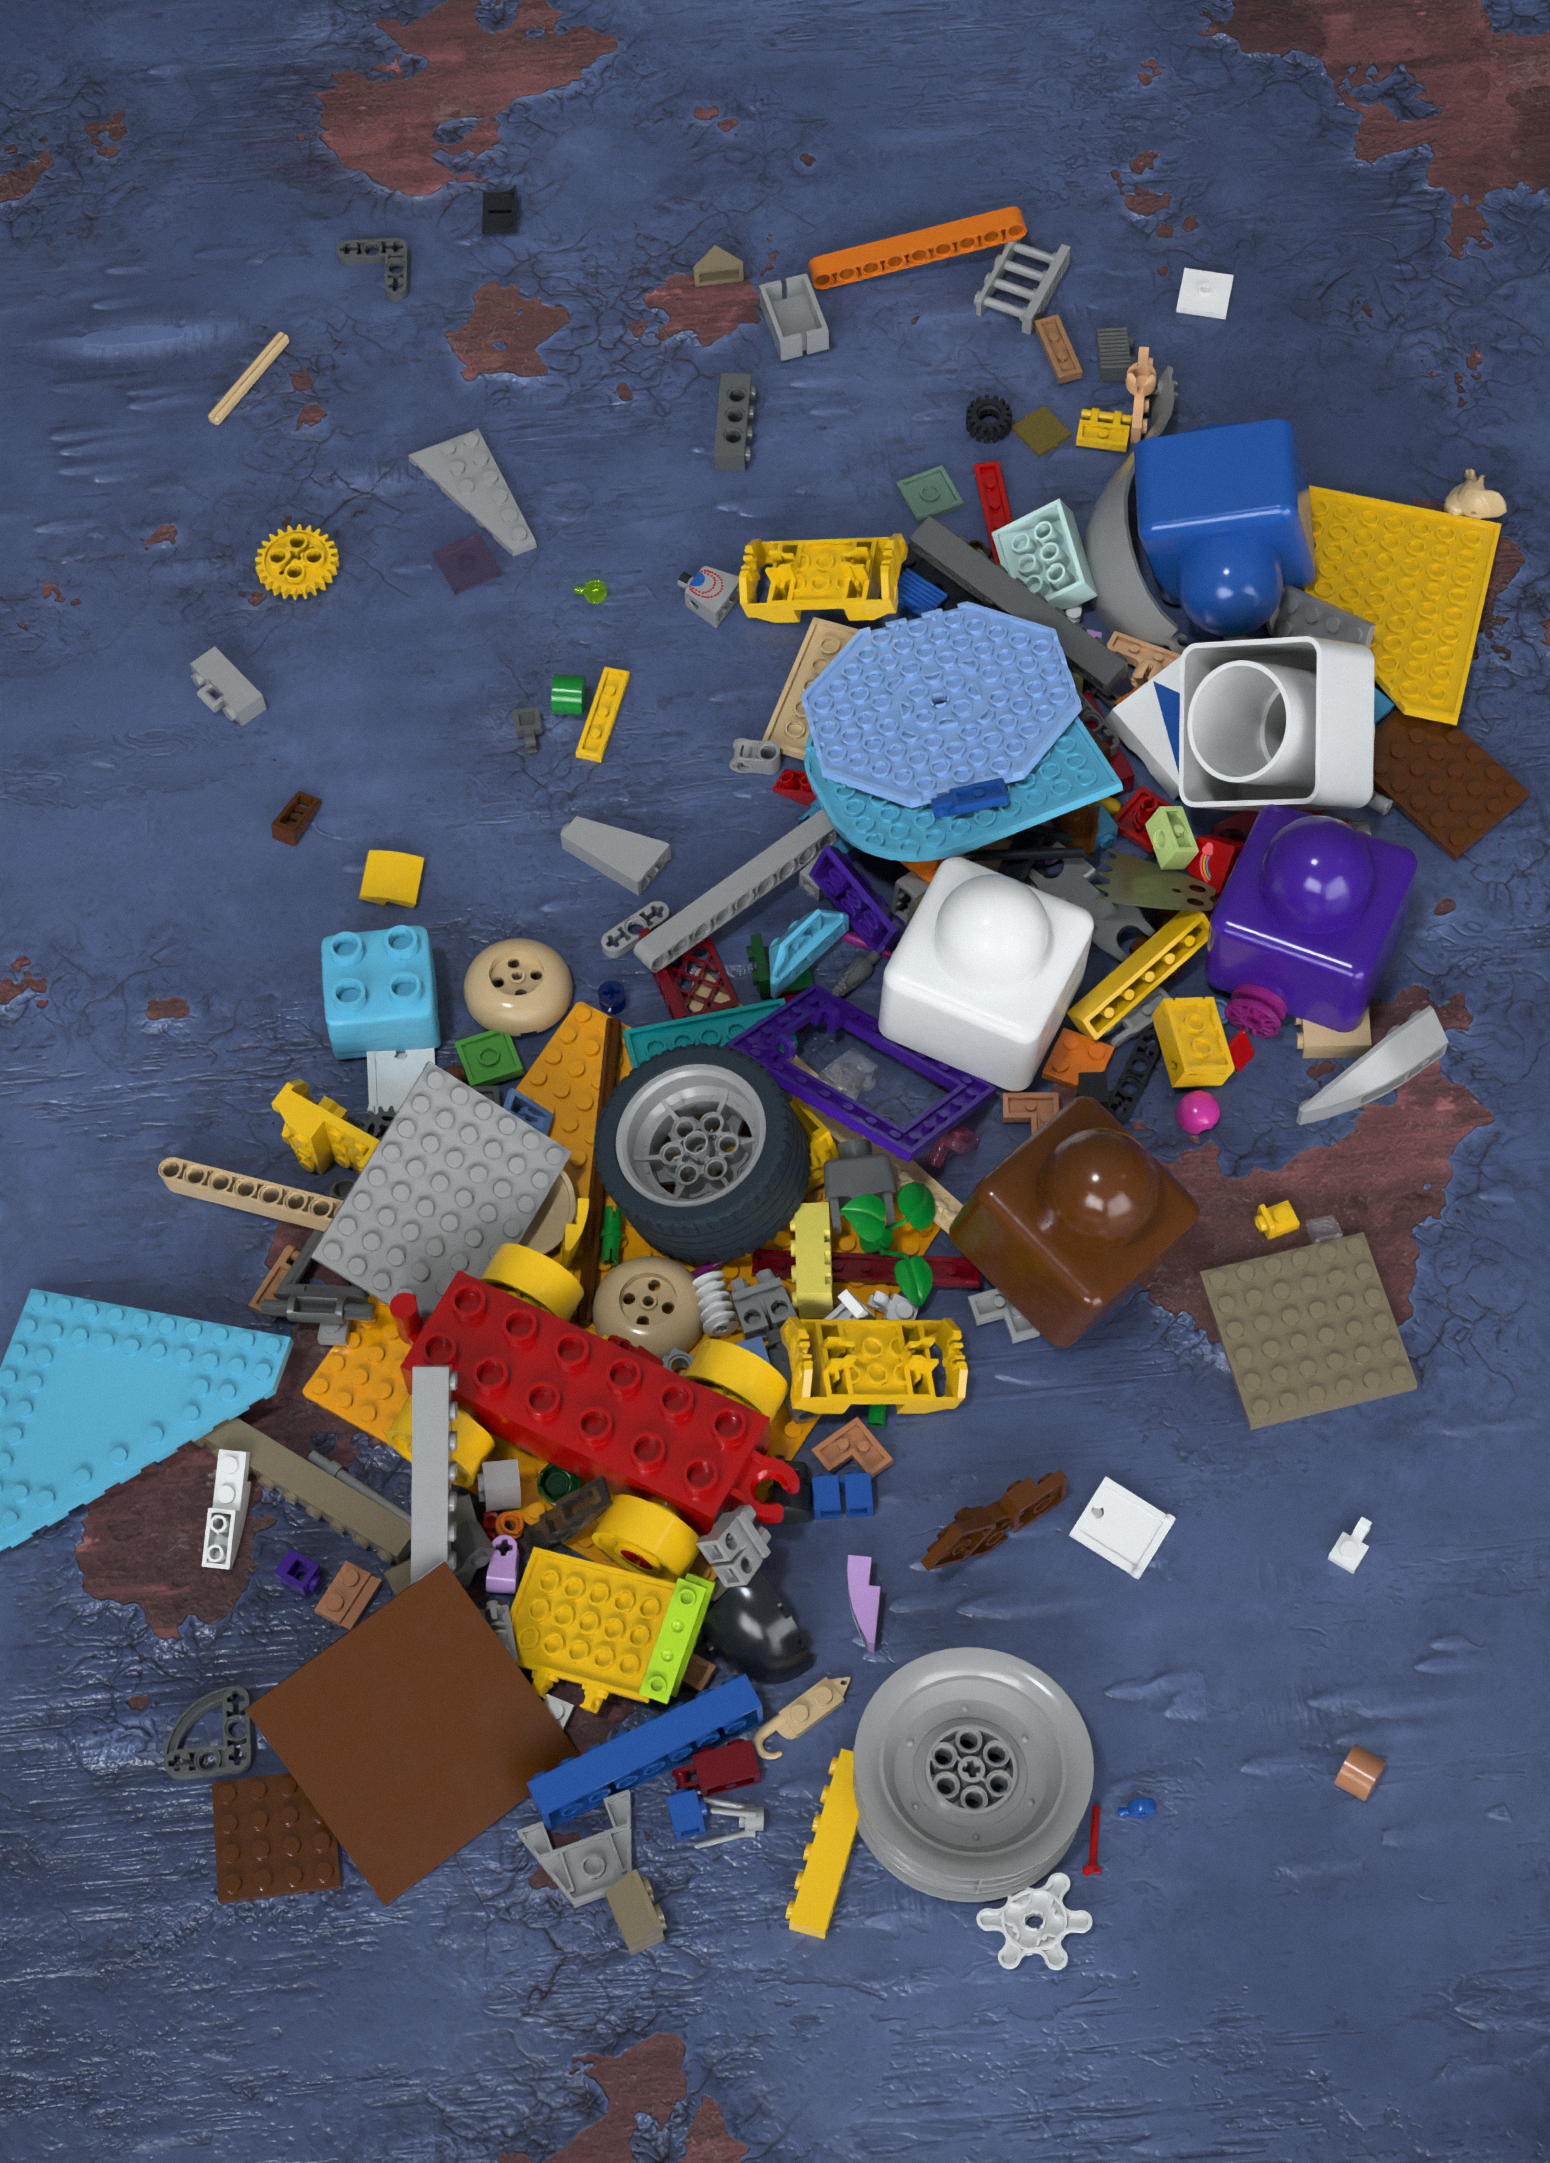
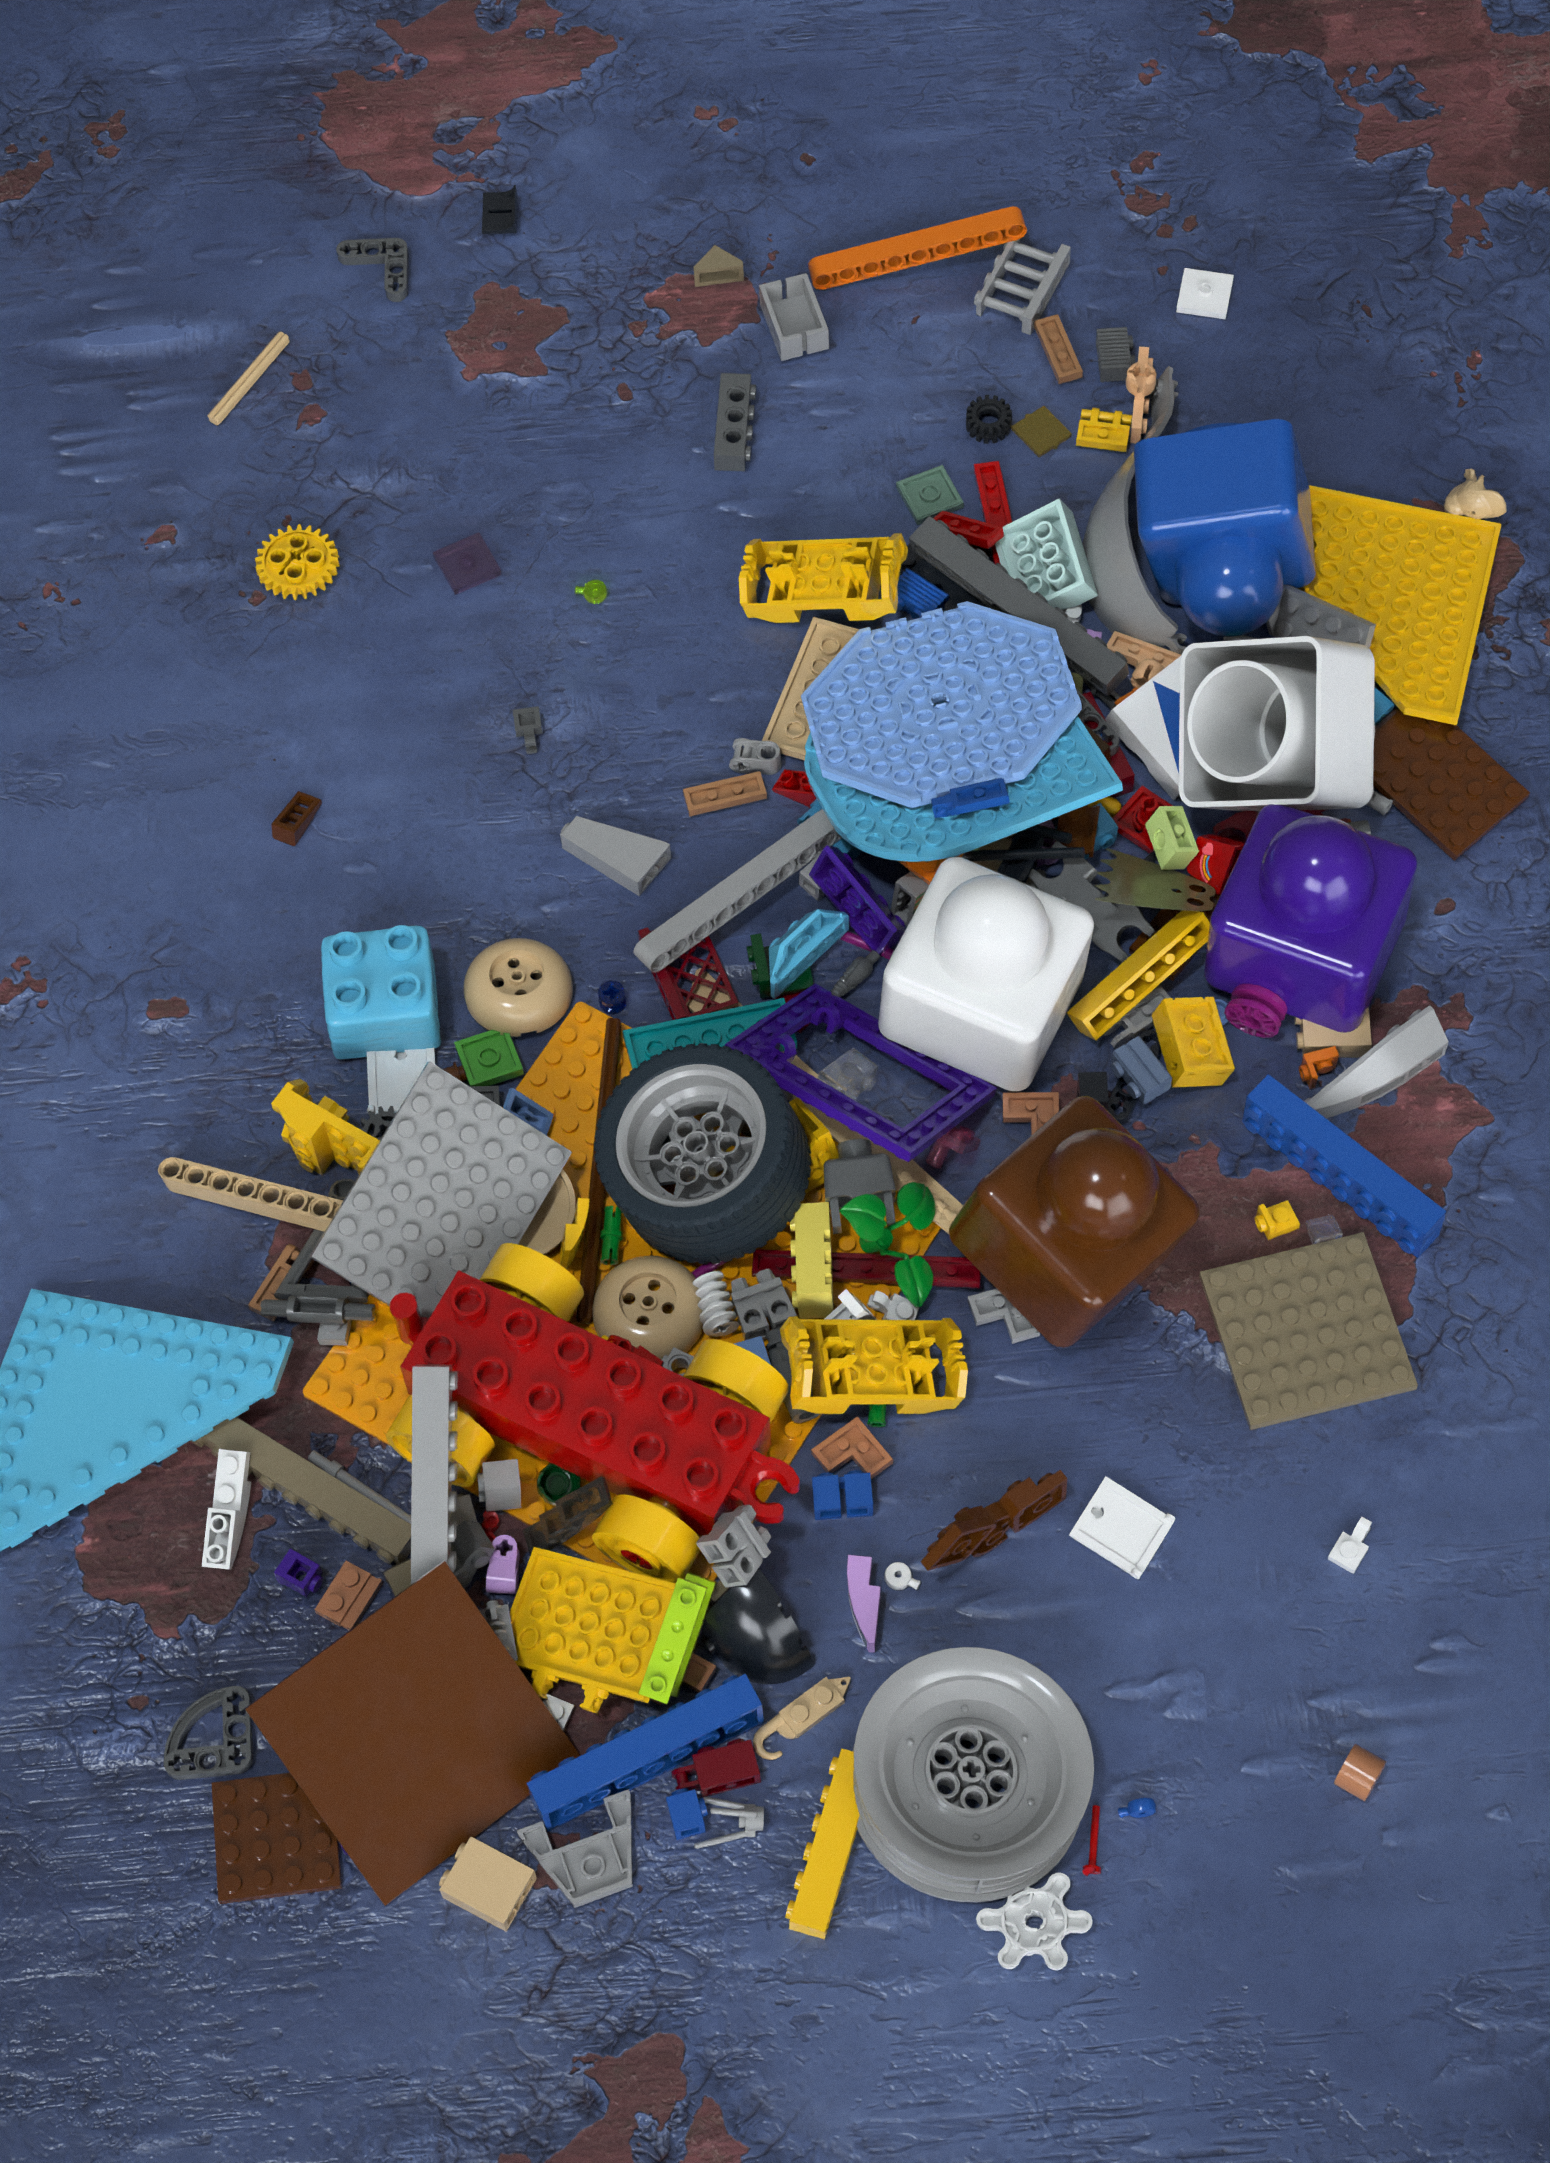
(229, 685): light grey piece -> none
(391, 878): yellow slope -> none
(474, 483): light grey wing -> none
(487, 1883): none -> tan brick
(512, 1518): orange plate -> none
(568, 694): green piece -> none
(602, 714): yellow tile -> none
(634, 1913): dark tan slope -> none
(636, 919): light grey beam -> none
(710, 593): light grey torso -> none
(724, 793): none -> medium nougat plate
(796, 1506): black piece -> none
(904, 1581): none -> white piece
(973, 530): none -> red plate
(1074, 1055): orange plate -> none
(1140, 1070): none -> sand blue brick
(1197, 1112): dark pink hair -> none
(1240, 1050): red slope -> none
(1317, 1061): none -> orange bracket
(1343, 1166): none -> blue brick

